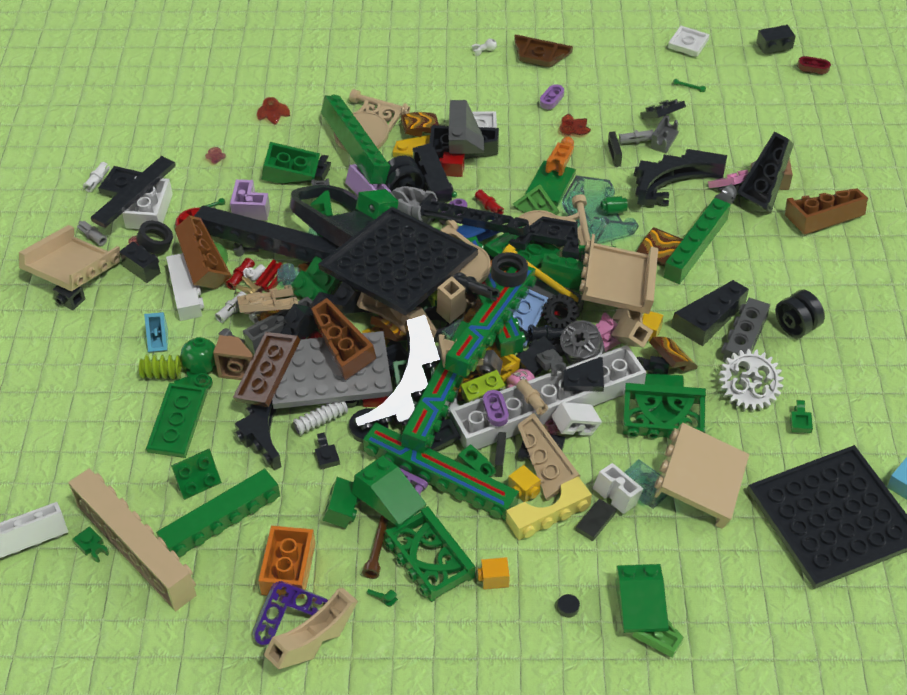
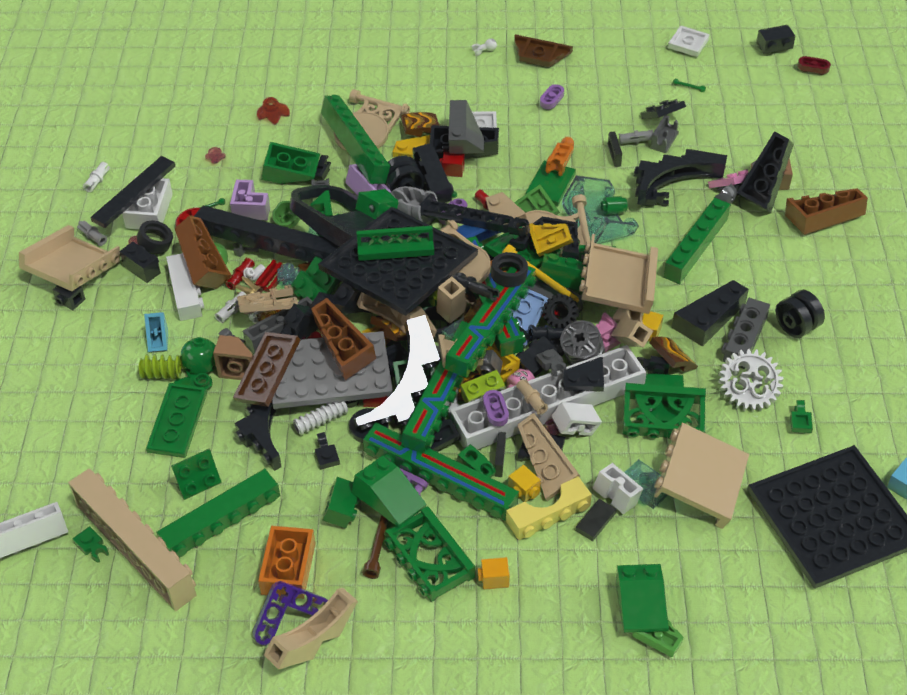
(117, 180): black plate -> none
(287, 219): none -> bright green helmet
(388, 598): green hand -> none
(395, 246): none -> green fence
(503, 205): none -> tan wing
(549, 237): none -> yellow wing
(568, 605): black tile -> none
(574, 126): clear red plate -> none
(663, 241): slope -> none

